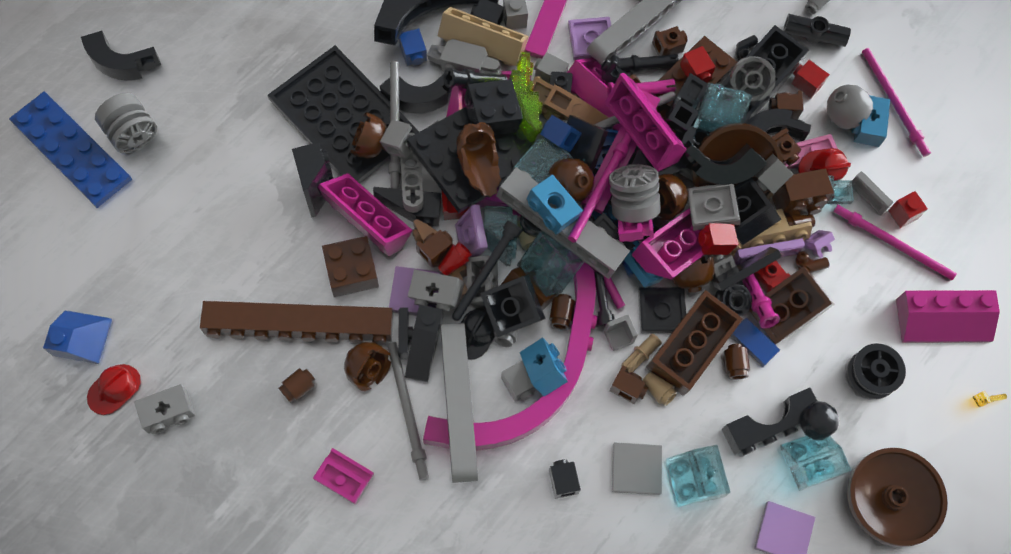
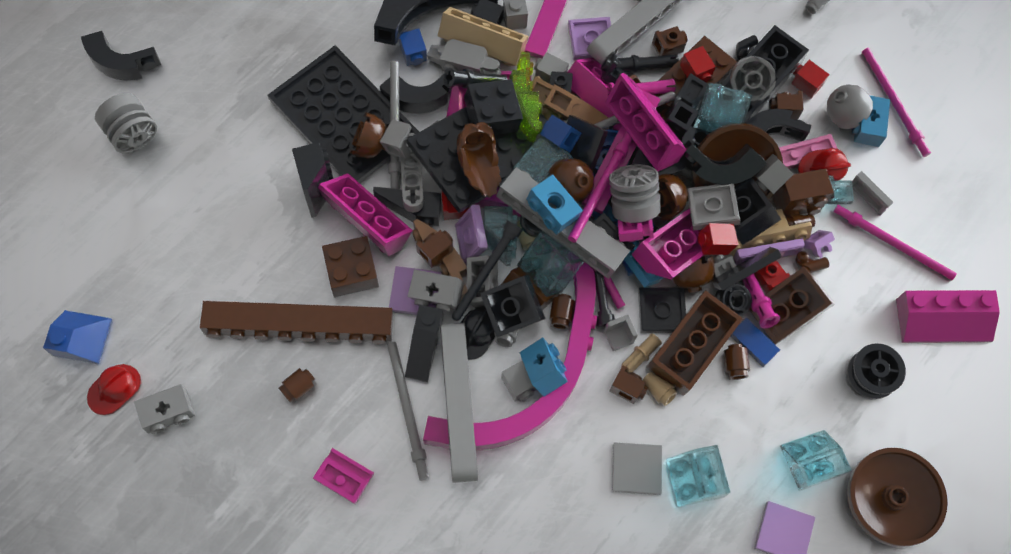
(70, 149): blue plate -> none
(366, 364): reddish brown cylinder -> none
(404, 333): black plate -> none
(454, 259): red cone -> none
(564, 479): black brick -> none
(746, 433): black arch -> none
(787, 146): reddish brown brick -> none
(817, 30): black piece -> none
(819, 420): black hair -> none
(907, 209): red brick -> none
(983, 399): clear yellow hand -> none

